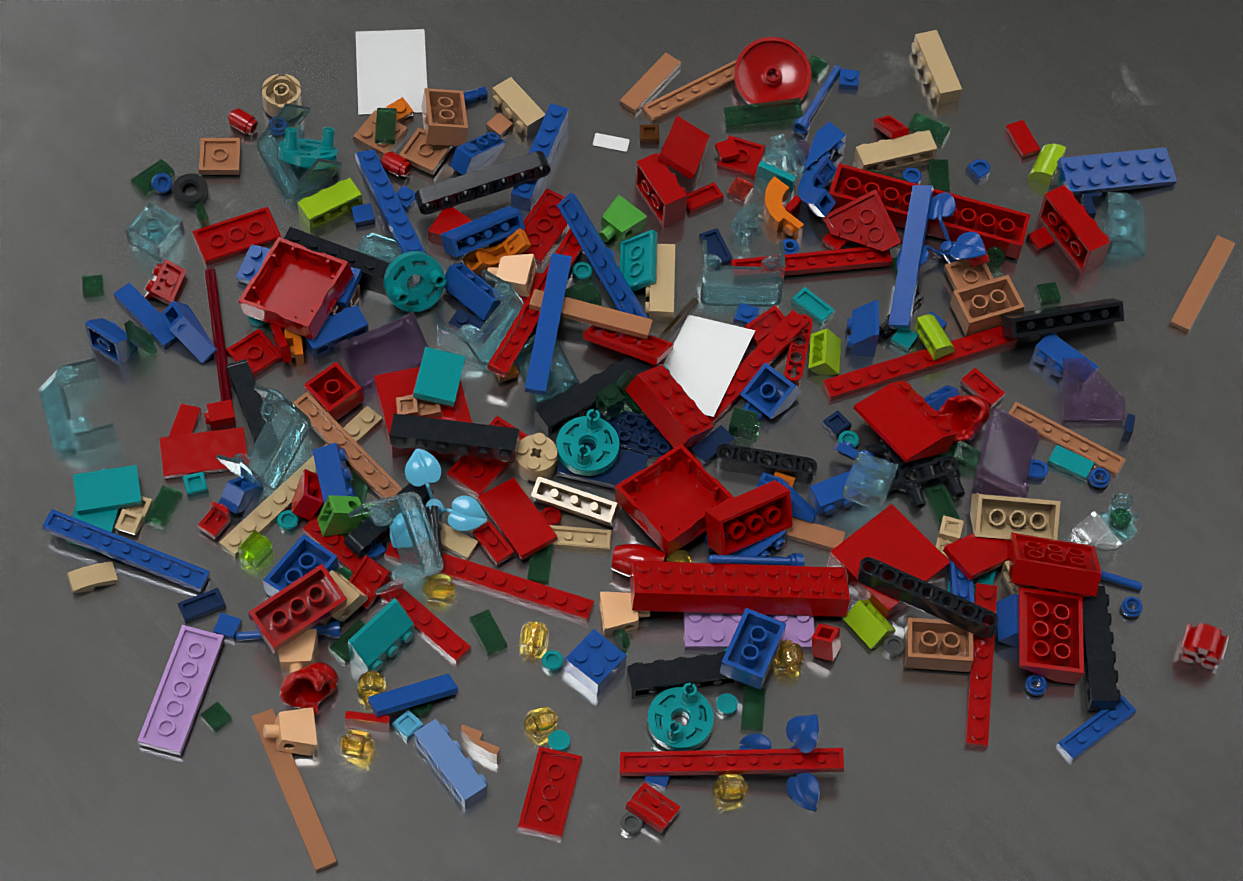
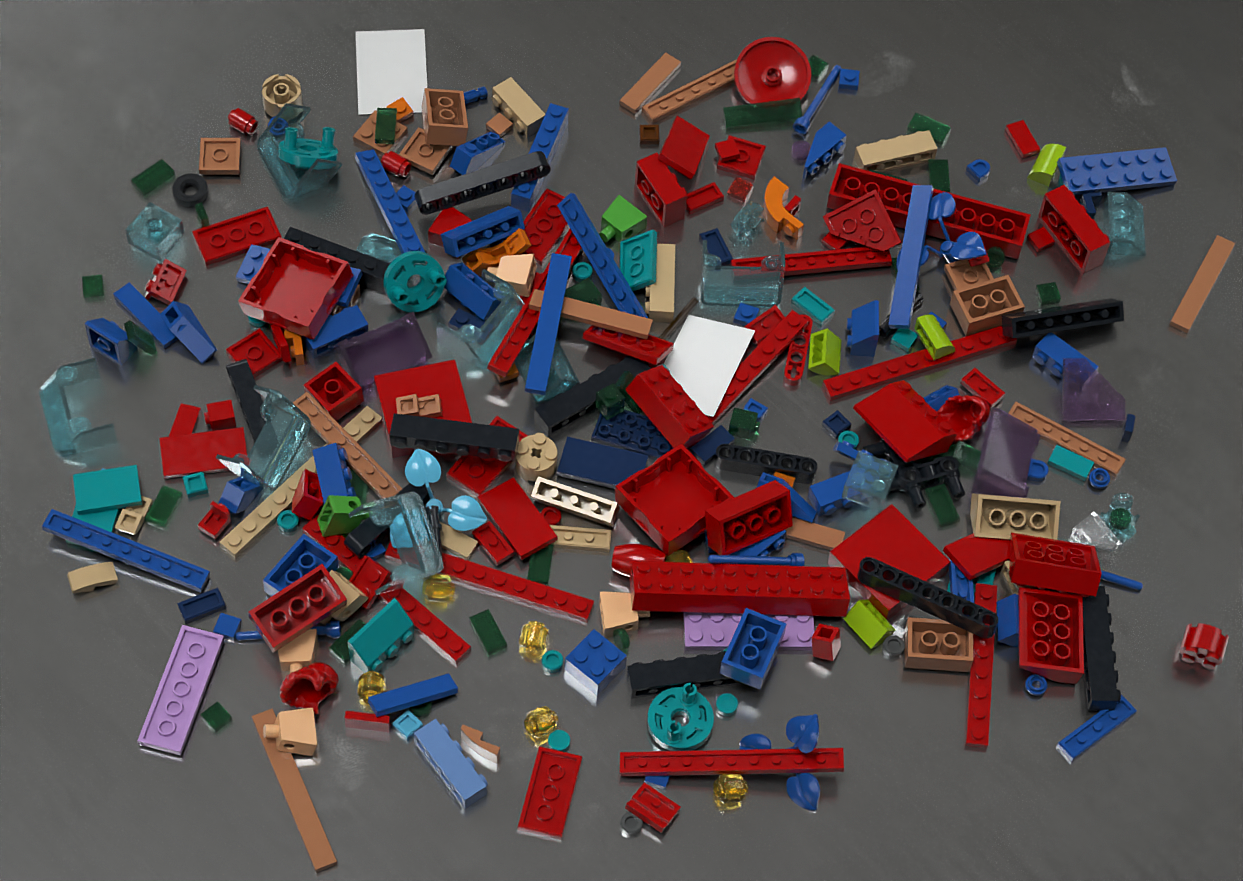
(161, 183): blue tile -> none
(218, 334): dark red axle -> none
(255, 550): clear neon green brick -> none
(329, 203): lime brick -> none
(357, 744): clear yellow head -> none
(363, 214): blue tile -> none
(439, 376): teal tile -> none
(590, 430): teal piece -> none
(611, 142): white sticker -> none
(753, 708): clear green tile -> none
(767, 172): teal tile -> none
(770, 391): blue slope -> none
(786, 148): clear light blue piece -> none
(789, 657): clear yellow head -> none
(791, 243): blue plate -> none
(813, 185): blue arch -> none
(891, 127): red tile -> none
(912, 175): blue tile -> none
(936, 67): tan brick -> none
(949, 532): tan slope -> none
(1134, 602): blue plate -> none

